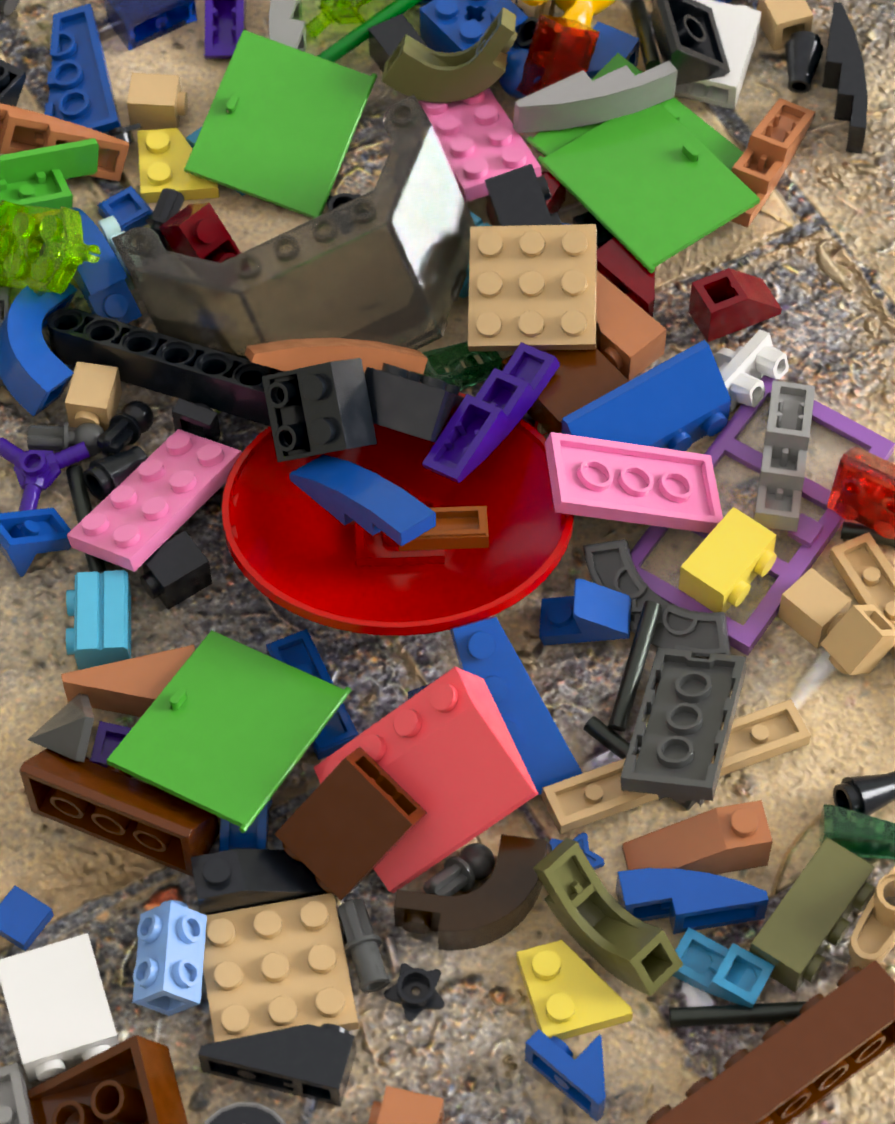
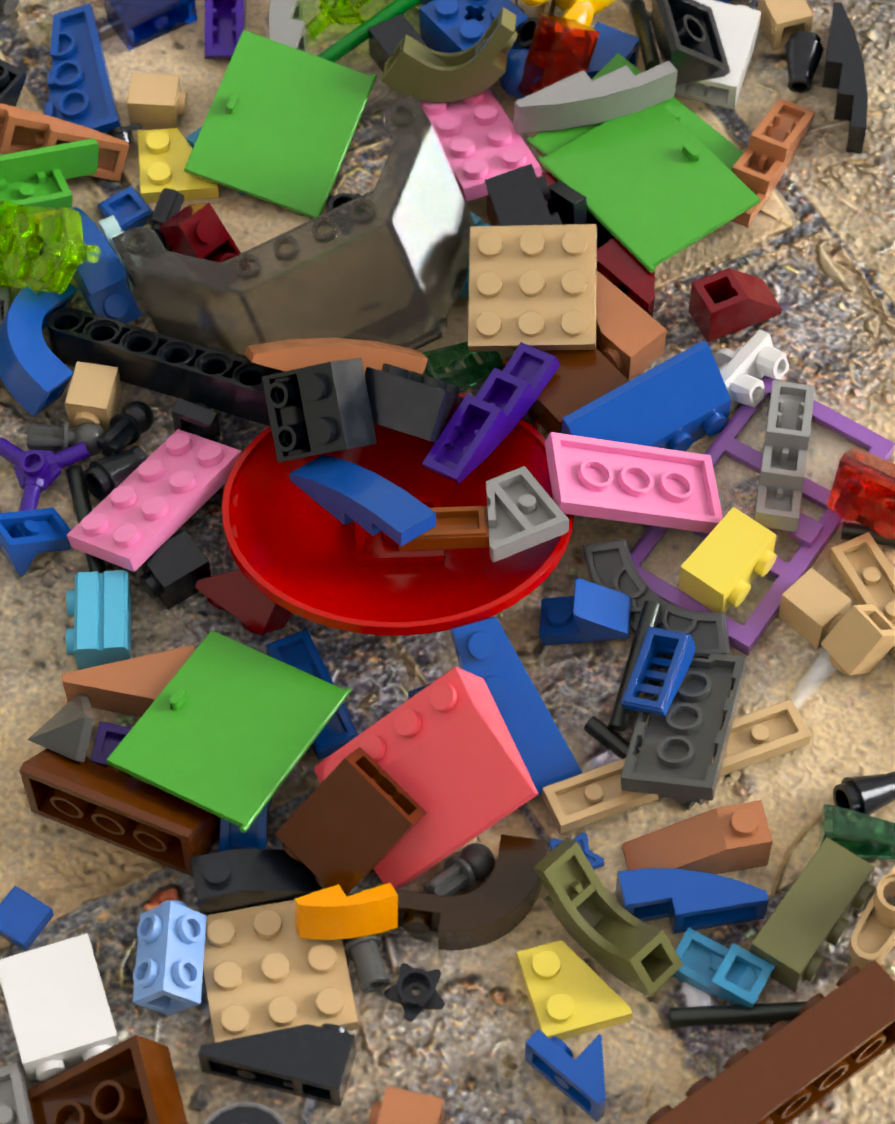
(242, 599): none -> dark red slope
(334, 916): none -> light orange slope
(520, 514): none -> light grey wing
(568, 203): none -> black plate
(659, 641): none -> blue slope

